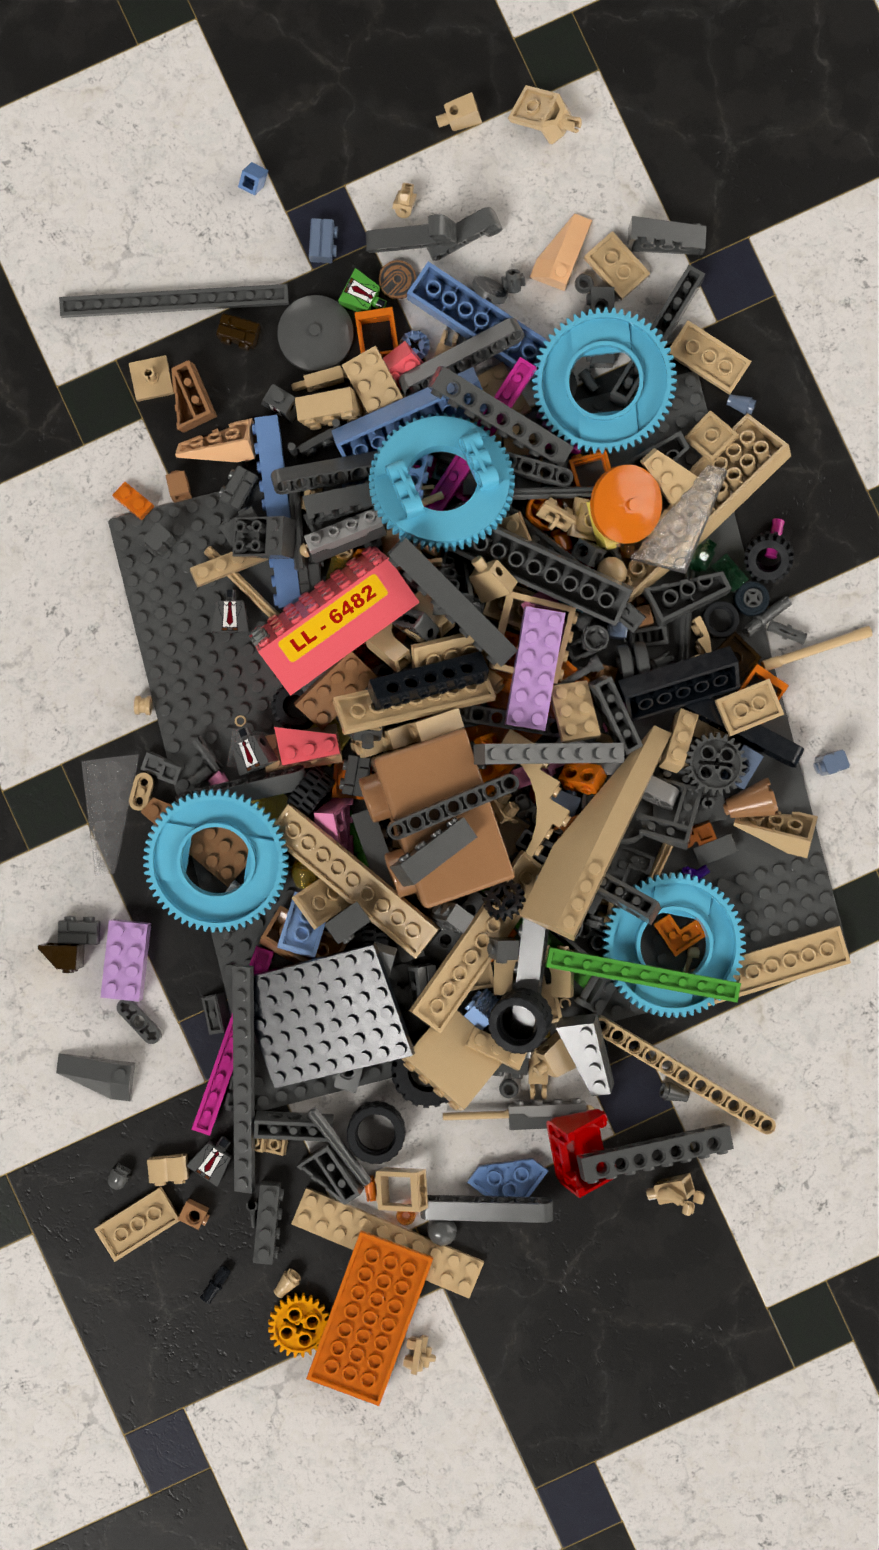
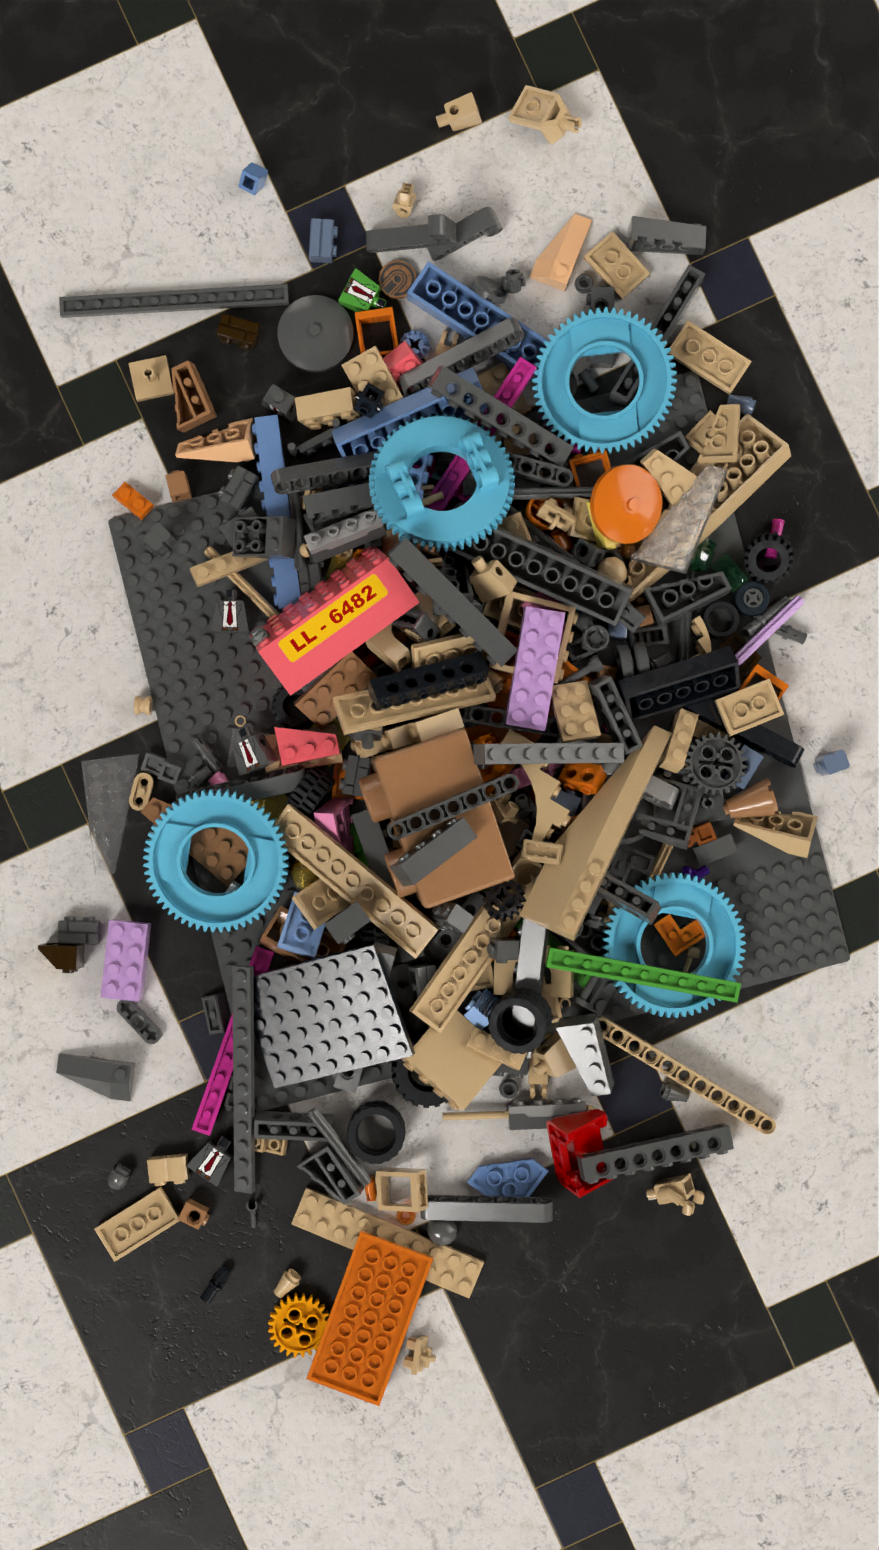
(267, 1222): dark grey brick -> none
(321, 379): tan piece -> none
(369, 400): none -> black brick
(541, 852): none -> tan plate
(724, 436): none -> tan wing
(779, 619): none -> lavender axle
(791, 960): tan plate -> none
(854, 636): tan piece -> none

